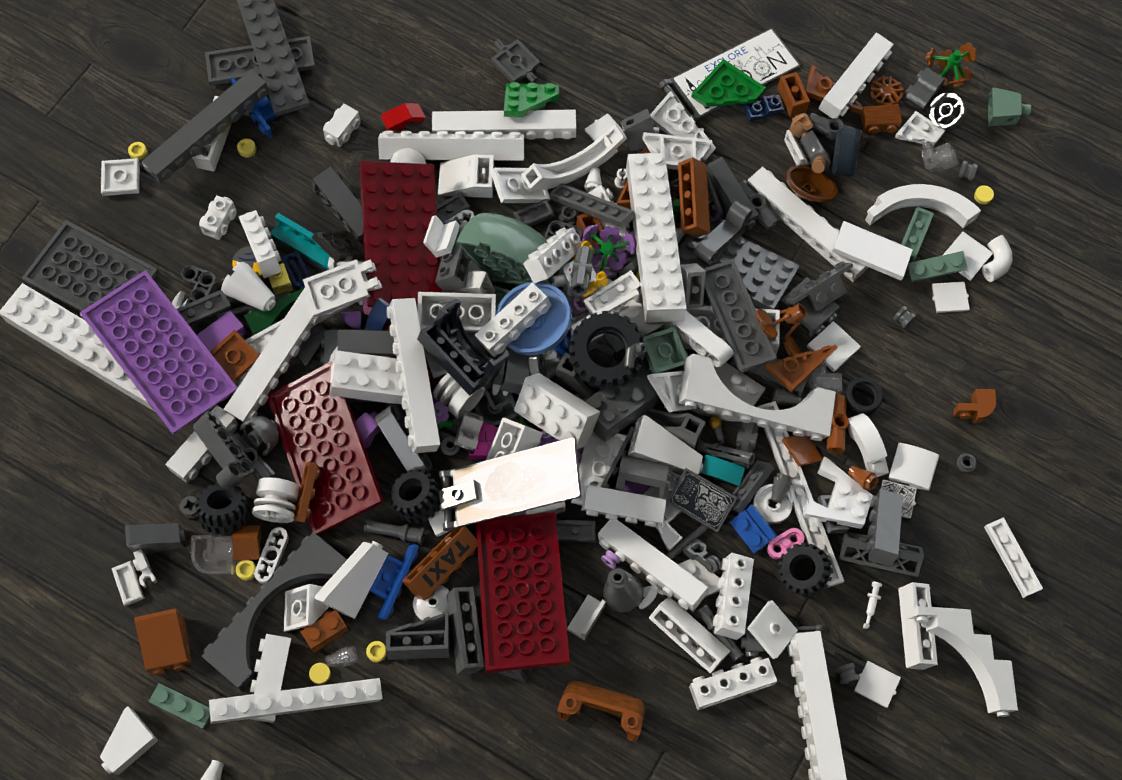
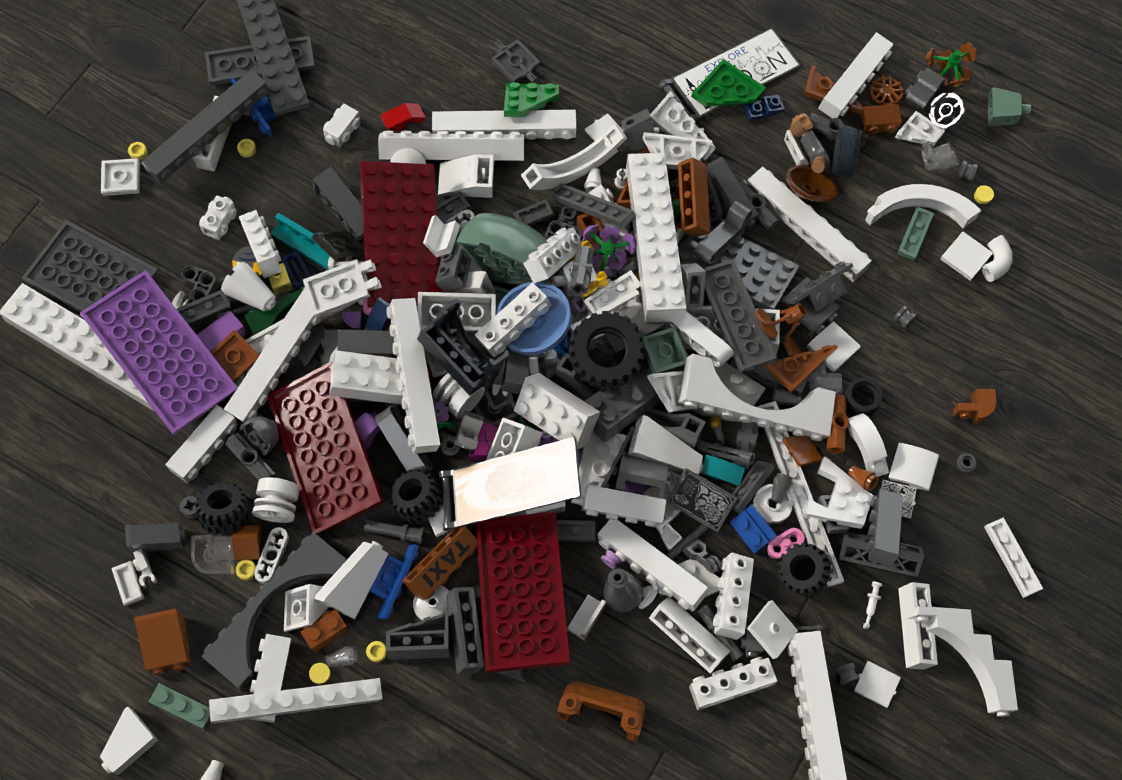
(224, 449): dark grey beam -> none
(306, 491): dark orange plate -> none
(458, 495): plate -> none
(513, 188): white plate -> none
(633, 352): dark grey arm -> none
(793, 94): dark orange brick -> none
(872, 250): white tile -> none
(937, 266): sand green plate -> none
(950, 297): white piece -> none

